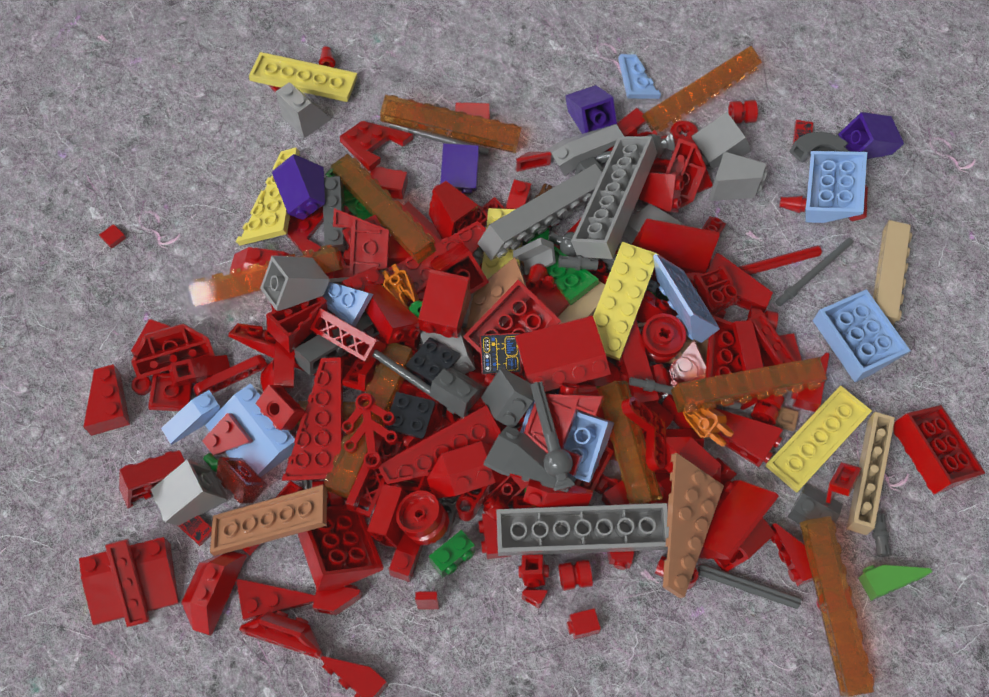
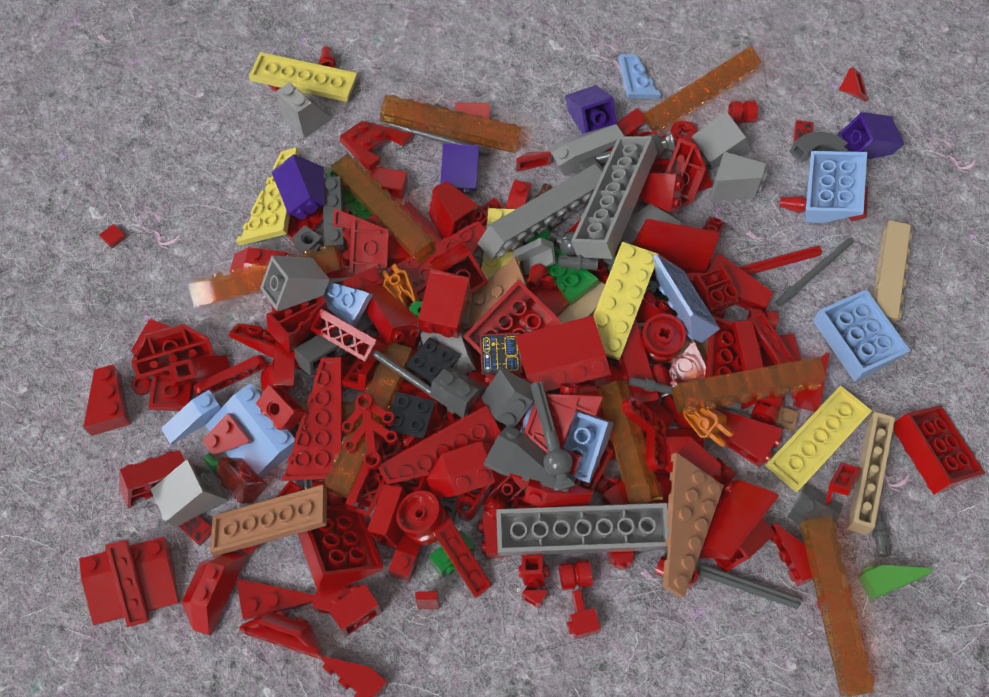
(305, 236): none -> dark grey brick
(354, 609): none -> red slope
(461, 557): none -> red tile
(578, 601): none -> red tile
(854, 85): none -> red slope

